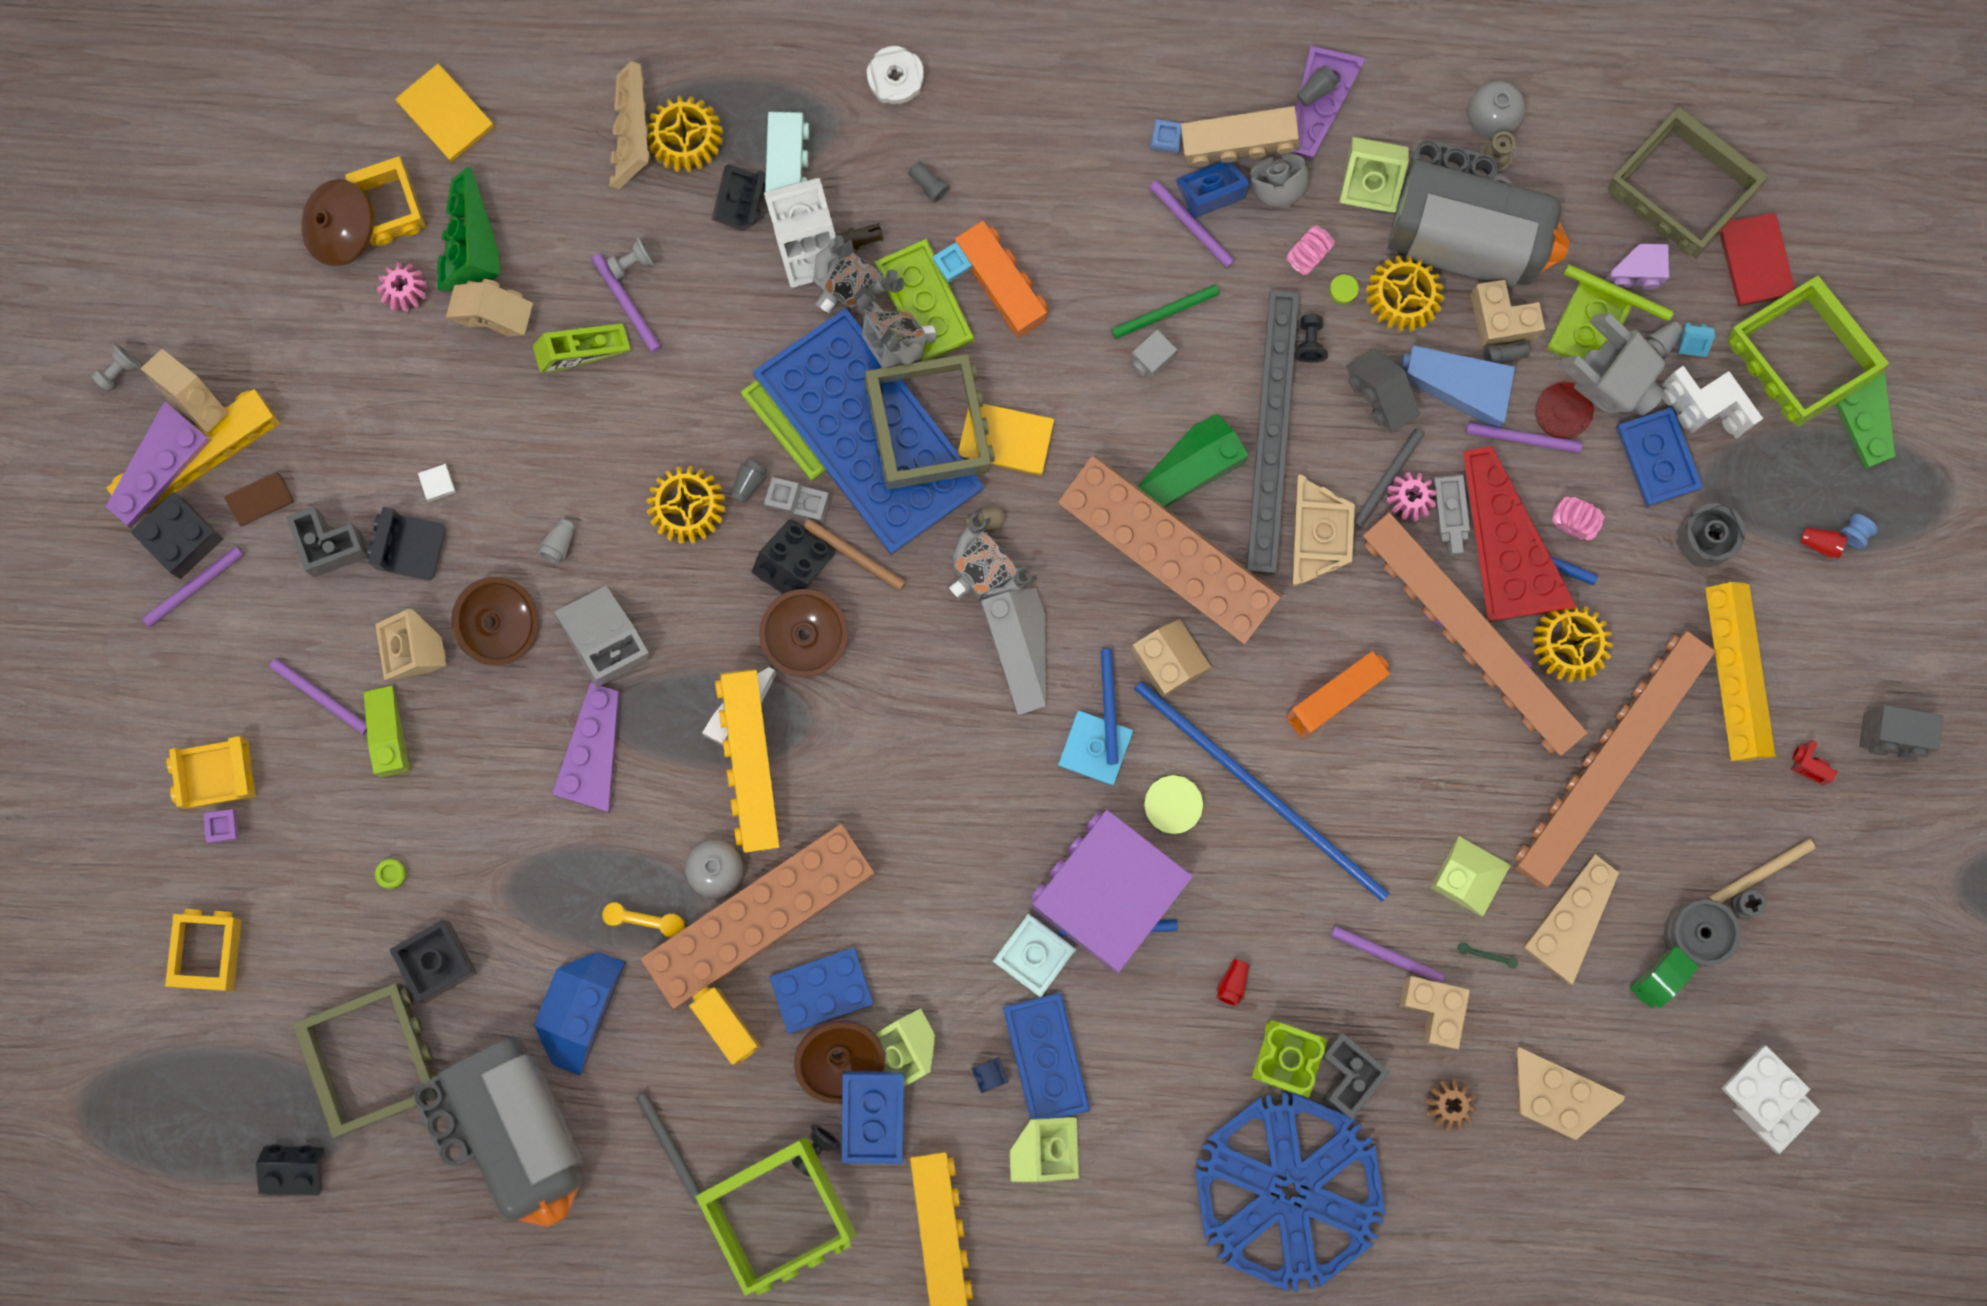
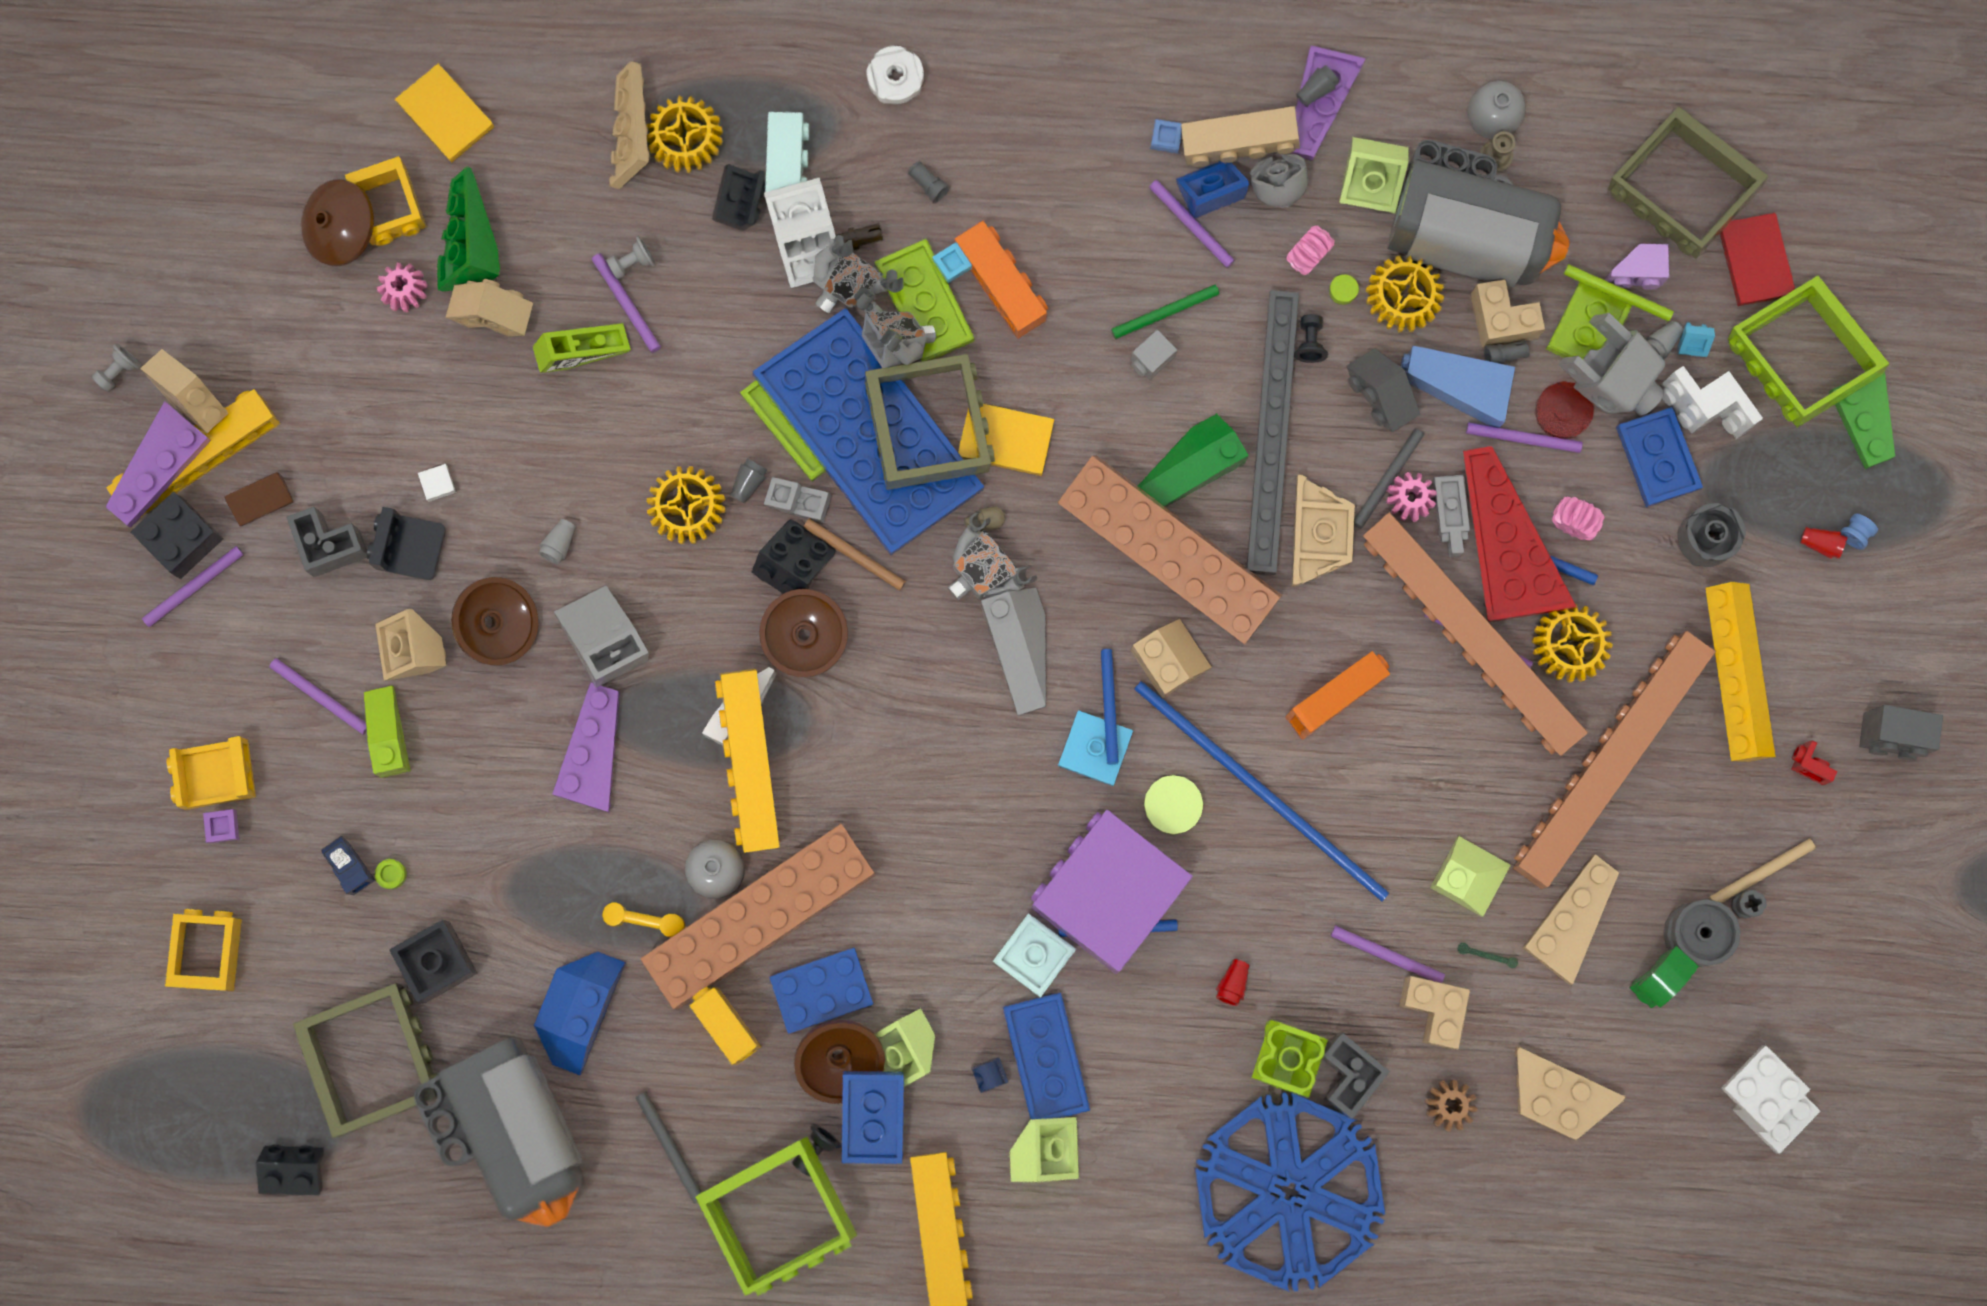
(347, 866): none -> dark blue leg

